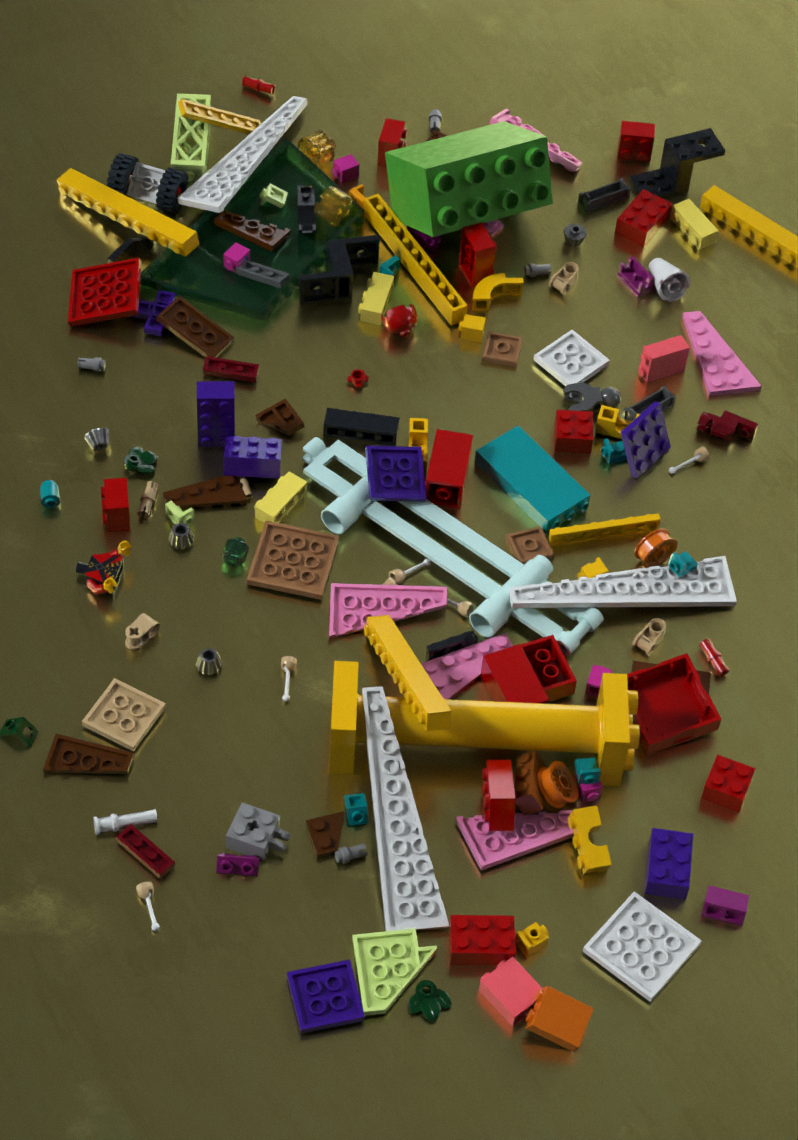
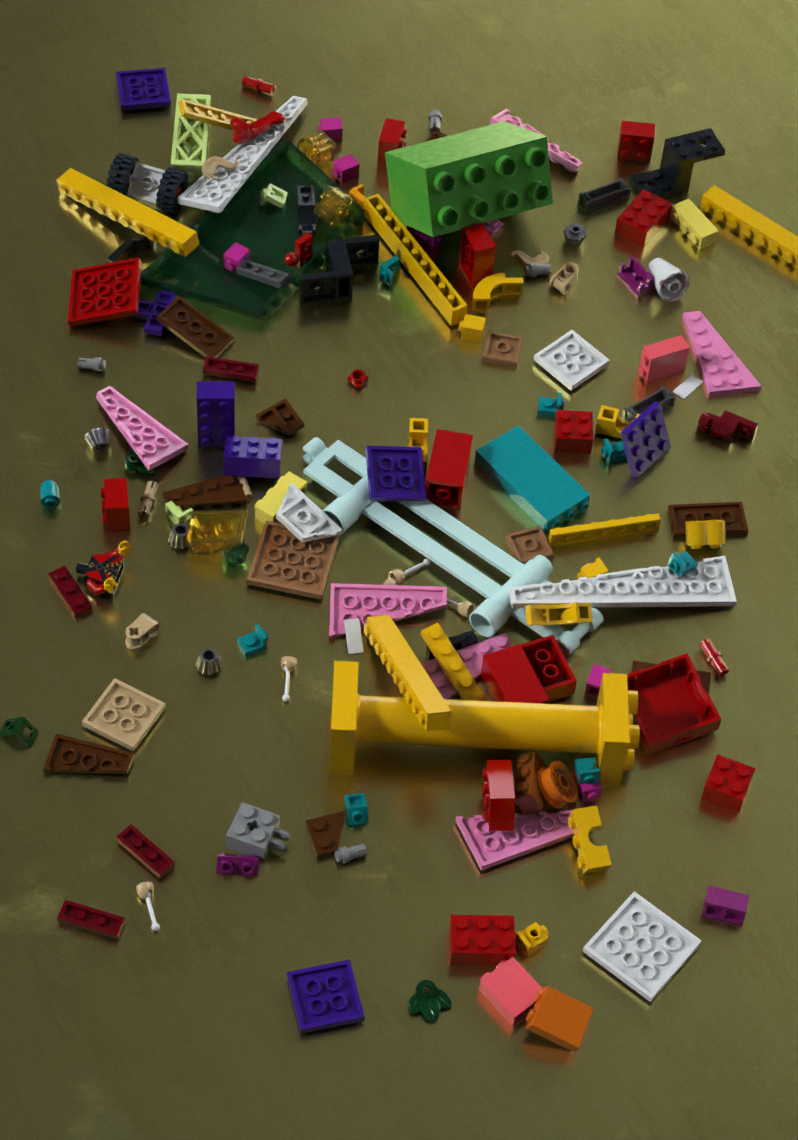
(70, 591): none -> dark red plate
(91, 919): none -> dark red plate
(114, 822): white pin -> none
(143, 89): none -> dark purple plate
(145, 435): none -> bright pink wing
(212, 163): none -> tan piece
(215, 531): none -> clear yellow slope
(245, 131): none -> red hair
(251, 230): reddish brown wing -> none
(253, 642): none -> teal bracket
(303, 251): none -> red plate
(304, 517): none -> white wing
(332, 128): none -> dark pink brick
(353, 636): none -> white sticker
(361, 426): black brick -> none
(376, 298): light yellow brick -> none
(387, 966): yellowish green wing -> none
(400, 320): red cylinder -> none
(406, 872): white wing -> none
(451, 663): none -> yellow plate
(540, 259): none -> tan piece
(548, 406): none -> teal bracket
(558, 614): none -> yellow arch
(591, 397): dark grey piece -> none
(648, 638): tan piece -> none
(655, 548): orange wheel -> none
(669, 863): dark purple brick -> none
(687, 386): none -> white sticker
(700, 455): hinge -> none
(705, 533): none -> yellow brick
(730, 512): none -> reddish brown tile

